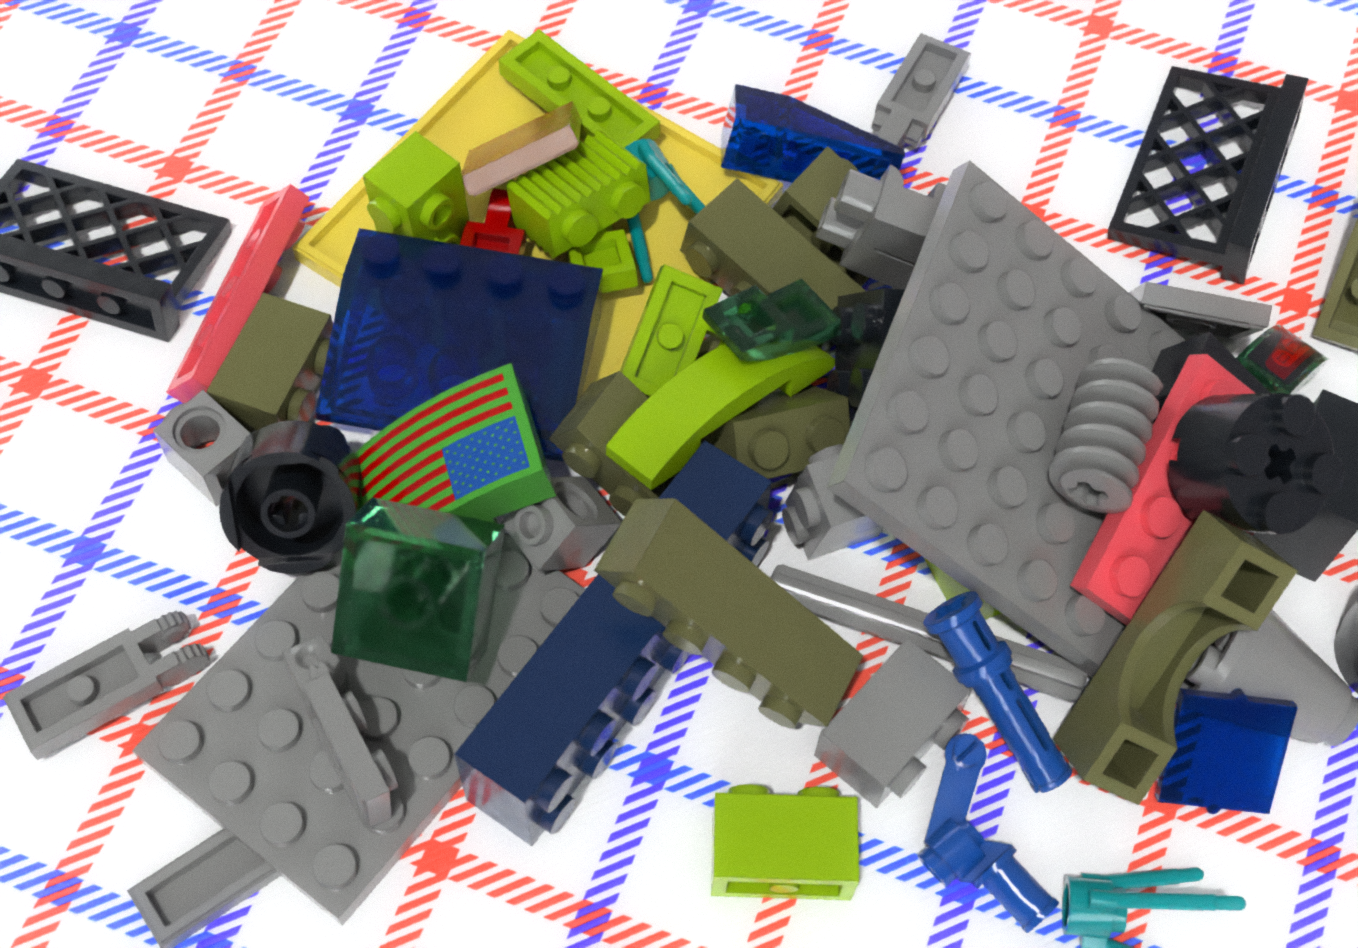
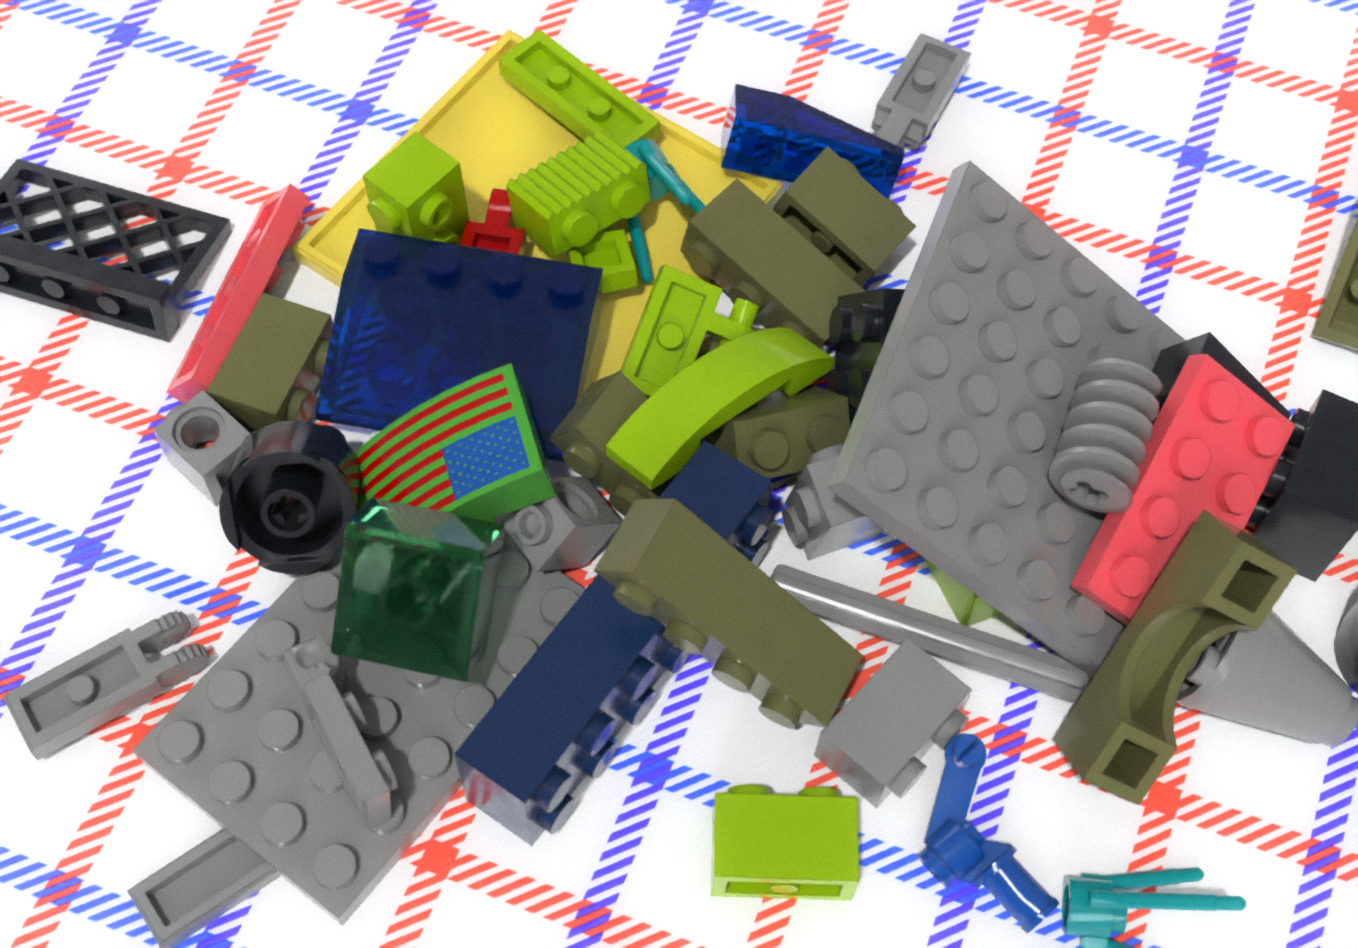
(522, 149): tile -> none
(772, 324): clear green slope -> none
(879, 225): light grey hips -> none
(985, 666): blue pin -> none
(1203, 311): light grey tile -> none
(1226, 751): clear blue piece -> none
(1252, 188): black fence -> none
(1255, 461): black brick -> none
(1281, 360): slope -> none

